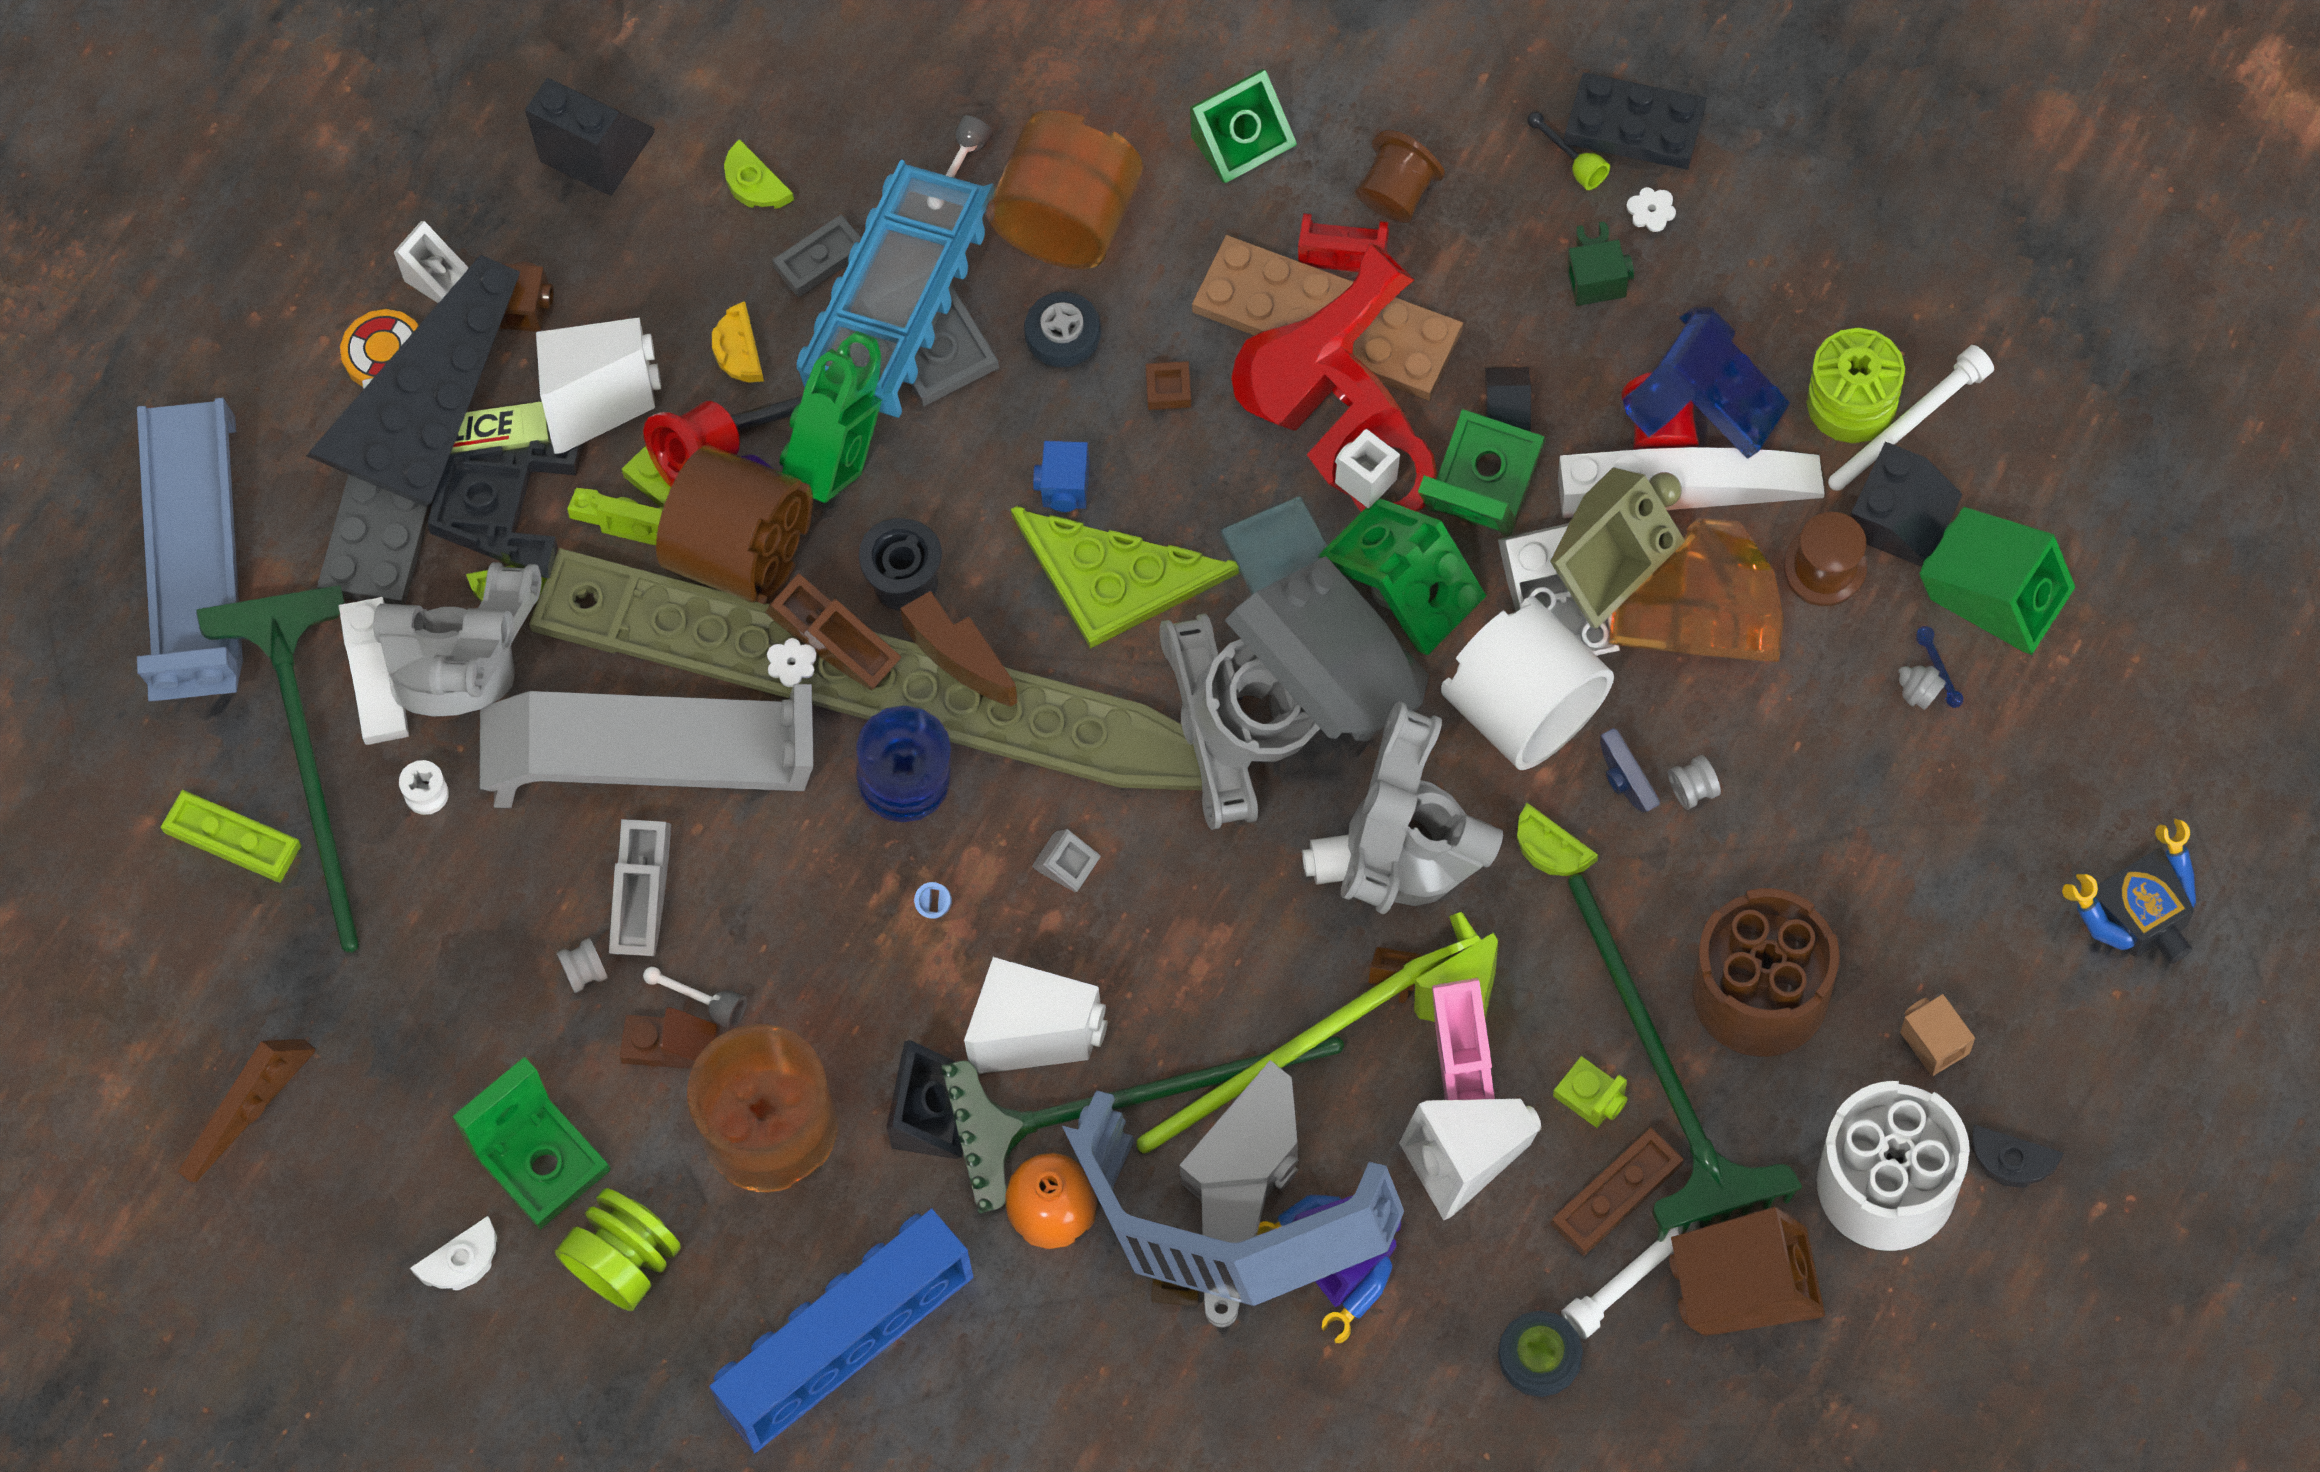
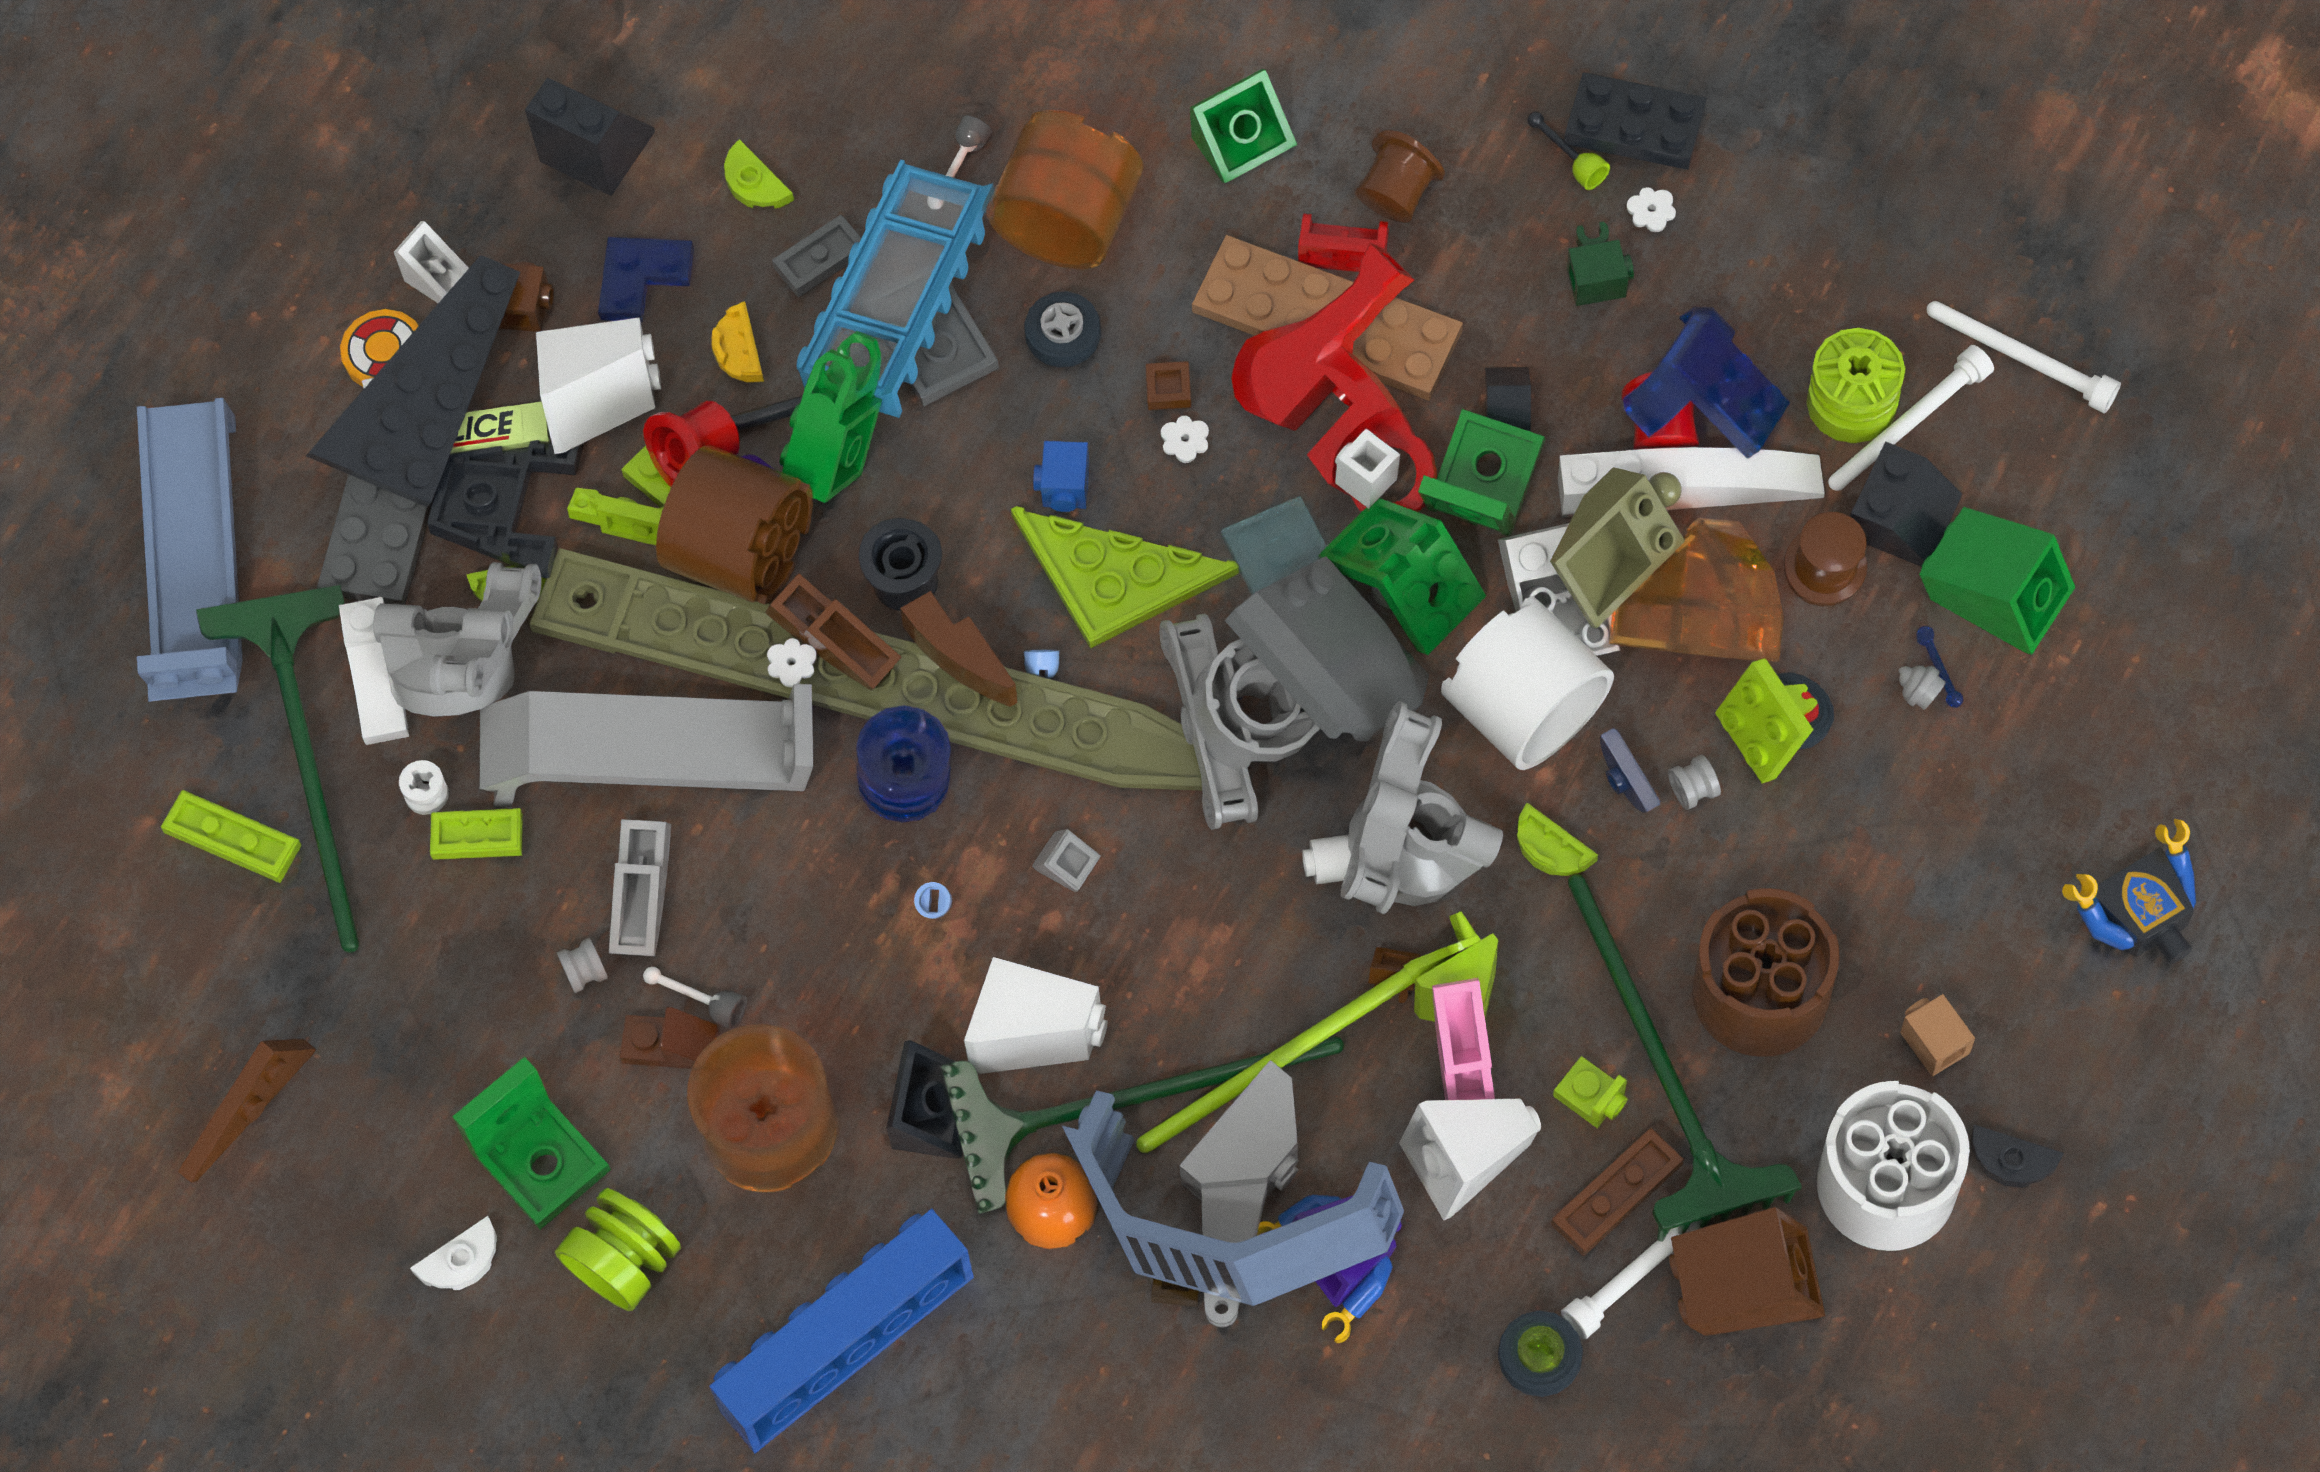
(476, 833): none -> lime plate
(634, 265): none -> clear blue plate
(1042, 660): none -> light blue hinge
(1185, 429): none -> white plant
(1774, 717): none -> lime plate
(2097, 390): none -> white piece

